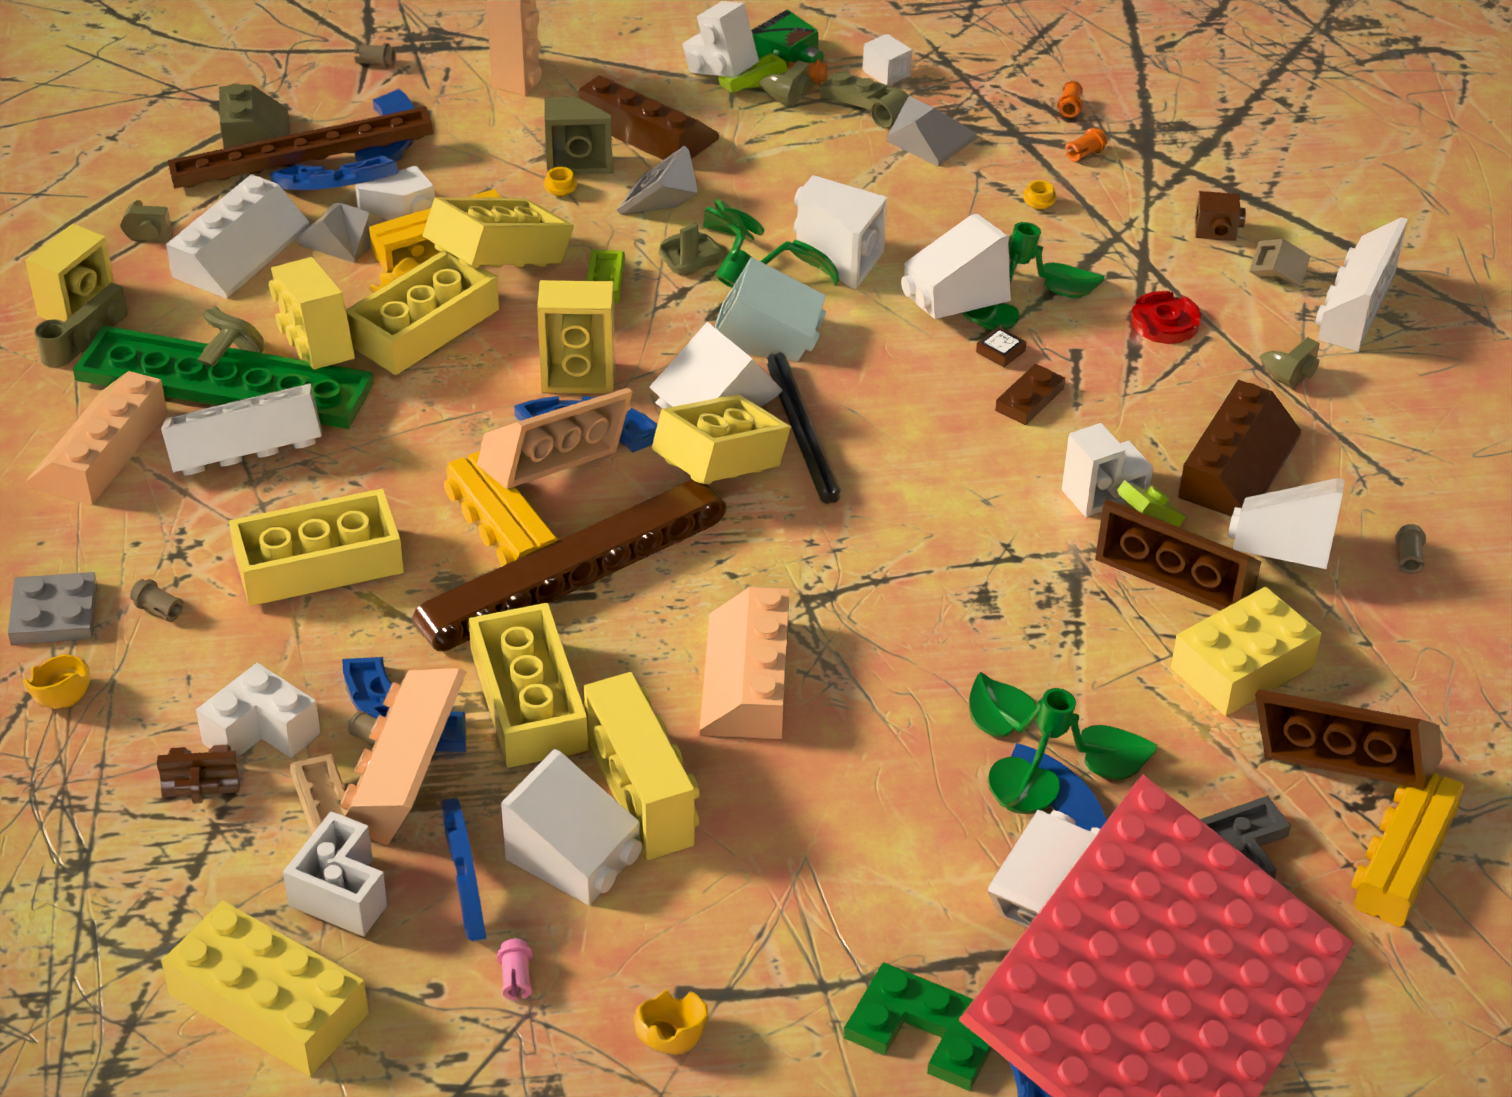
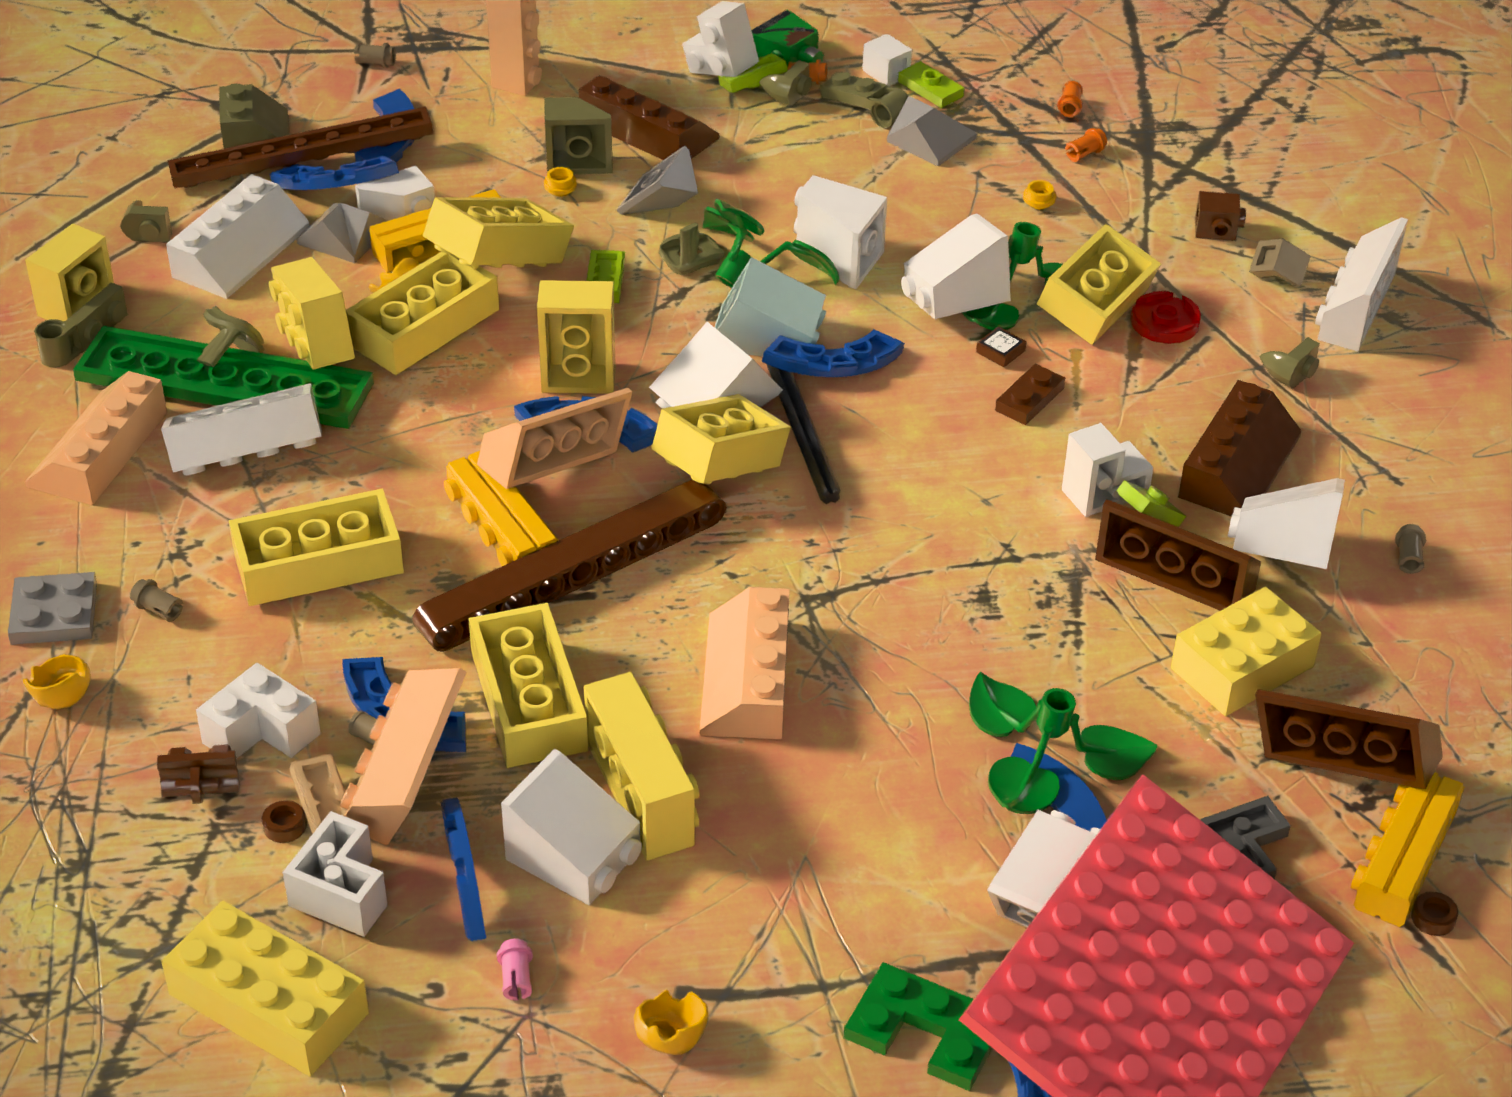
(284, 821): none -> reddish brown tile
(855, 358): none -> blue tile
(930, 84): none -> lime plate
(1098, 284): none -> light yellow brick
(1434, 913): none -> reddish brown tile

